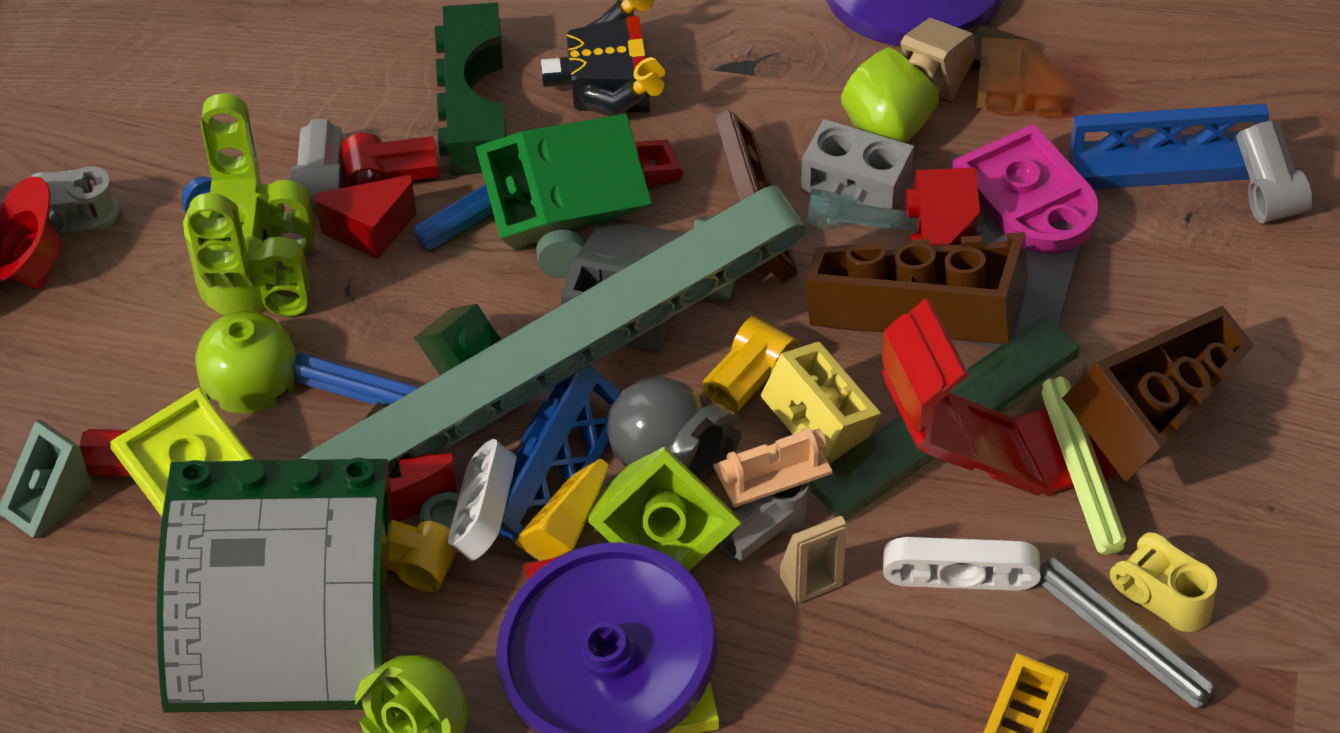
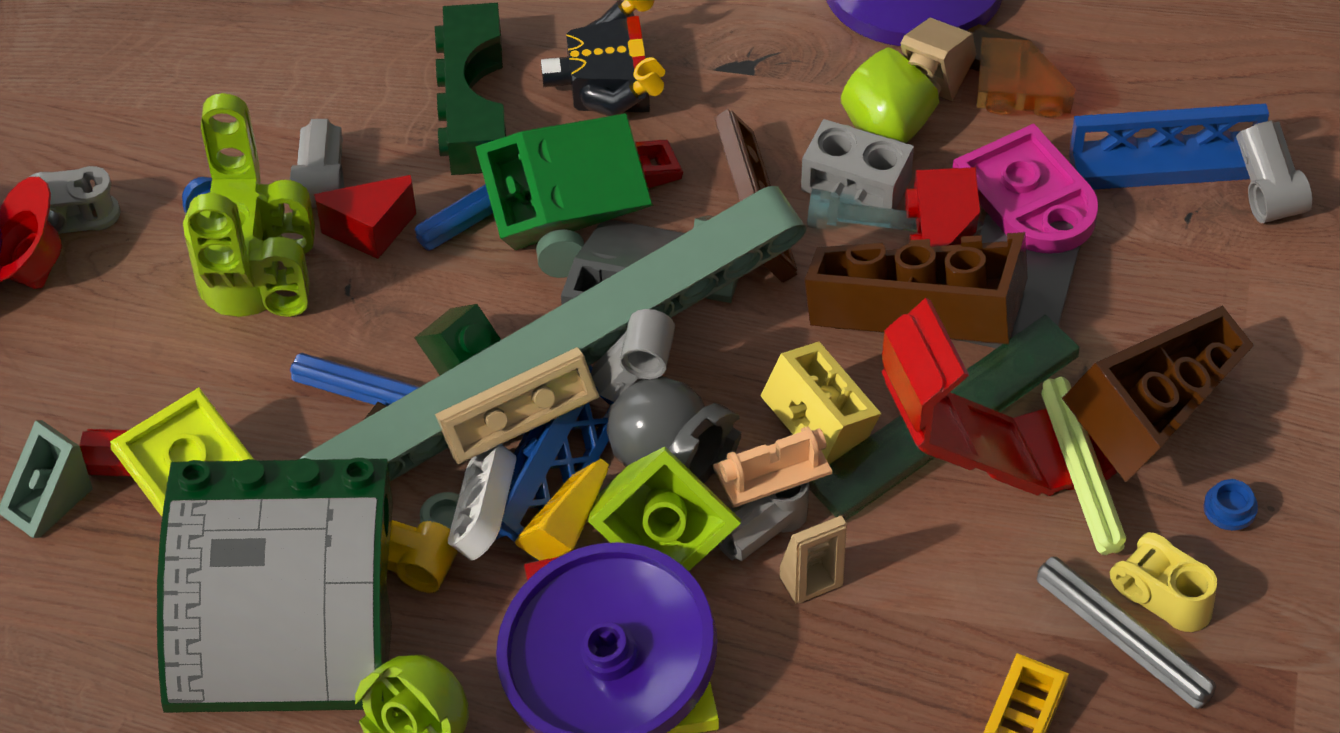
(245, 362): lime cylinder -> none
(371, 160): red piece -> none
(420, 480): red slope -> none
(517, 405): none -> tan tile
(637, 355): none -> light grey piece
(747, 364): yellow piece -> none
(934, 560): white beam -> none
(1230, 505): none -> blue plate

